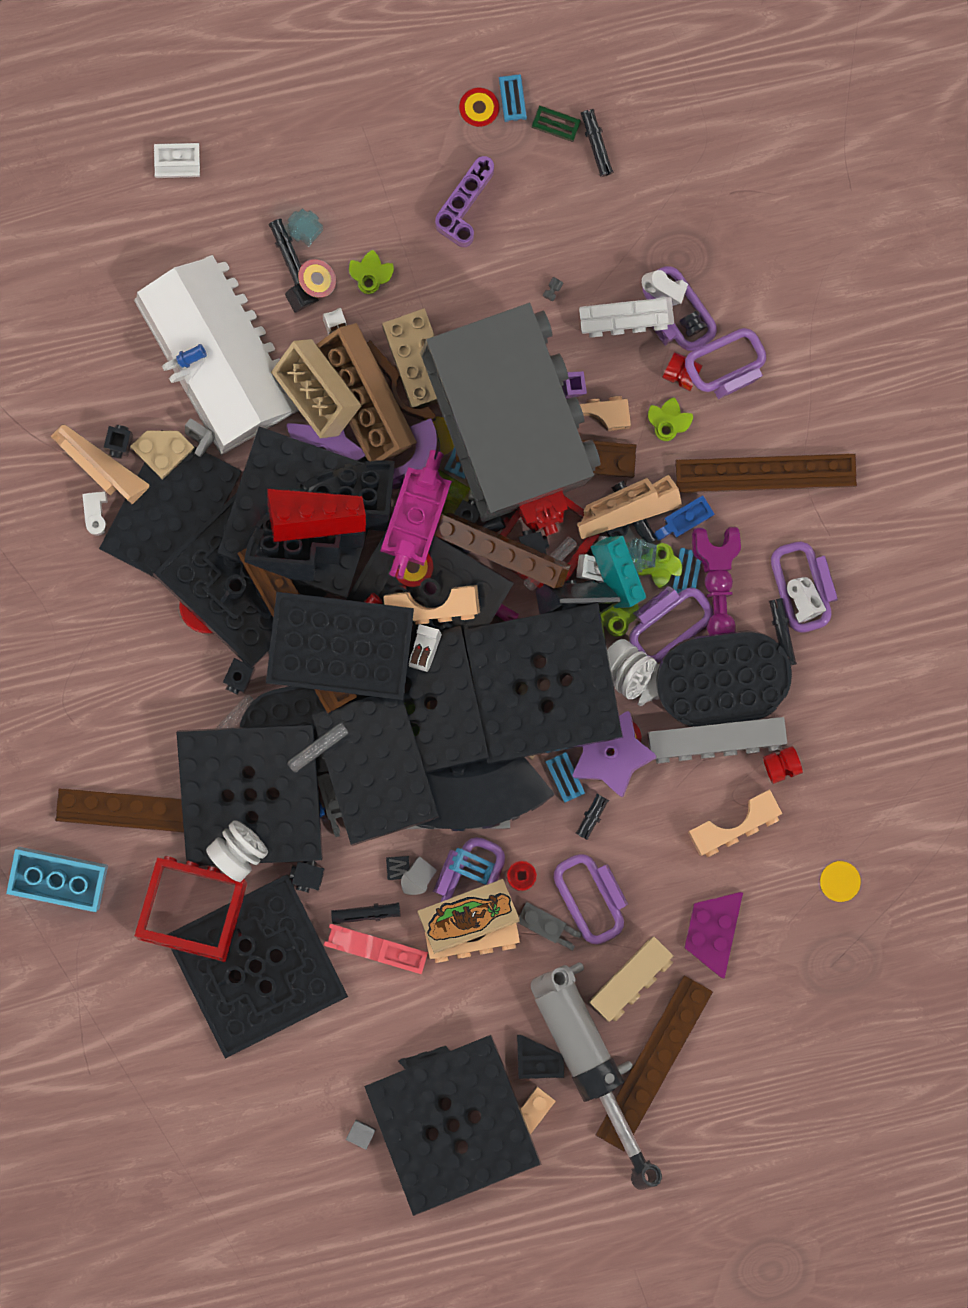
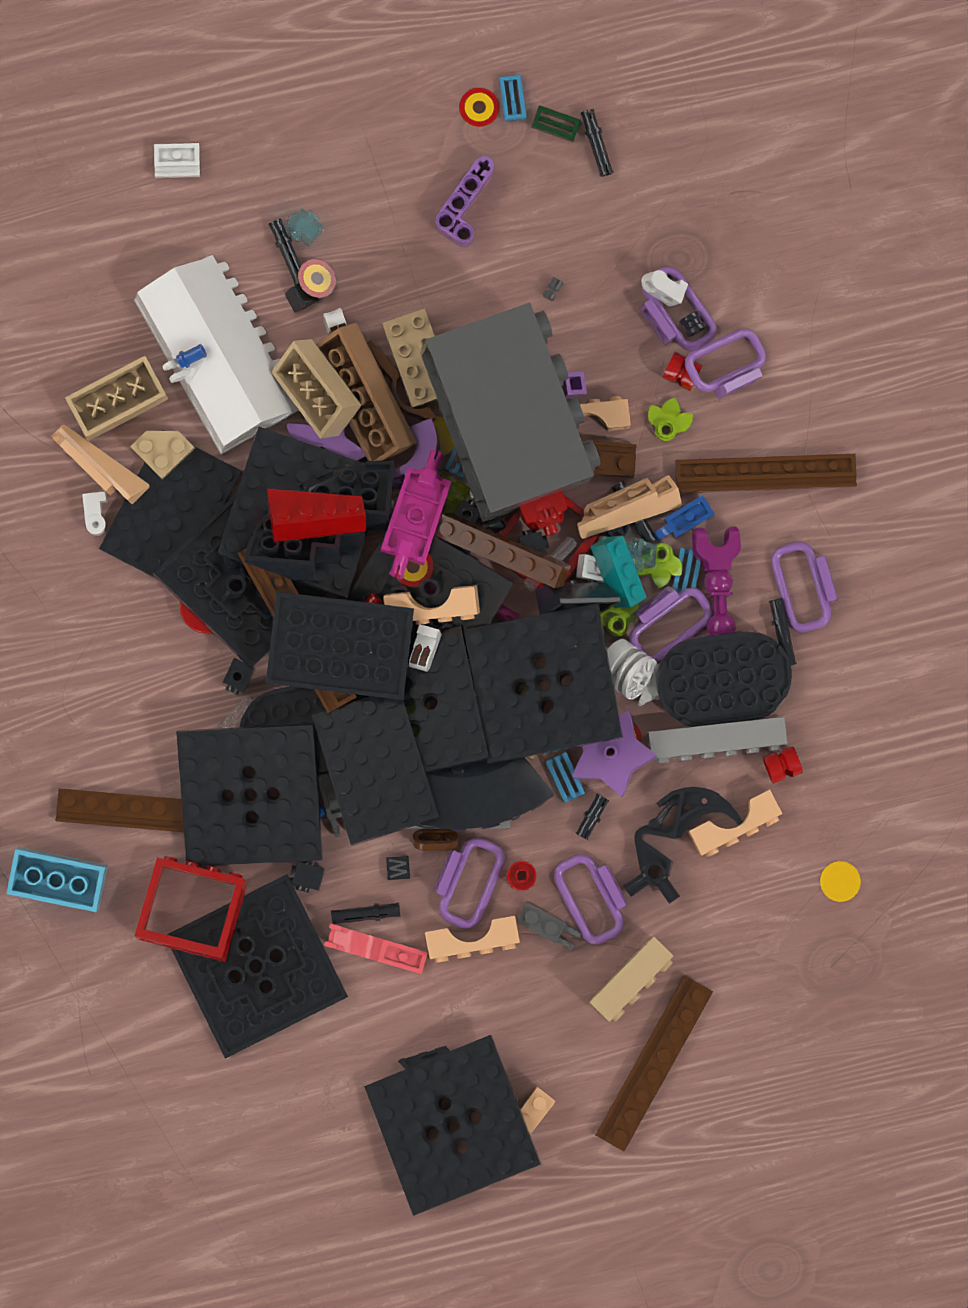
(116, 398): none -> tan brick
(118, 441): black brick -> none
(200, 434): light grey tile -> none
(236, 852): white wheel -> none
(318, 747): clear axle -> none
(360, 1134): slope -> none
(372, 270): lime plate -> none
(417, 877): light grey tile -> none
(435, 839): none -> reddish brown plate
(458, 860): dark azure tile -> none
(468, 916): tile -> none
(538, 1060): black wing -> none
(588, 1058): light grey piece -> none
(626, 315): white brick -> none
(650, 857): none -> black piece
(713, 931): magenta wing -> none
(805, 598): white leg -> none

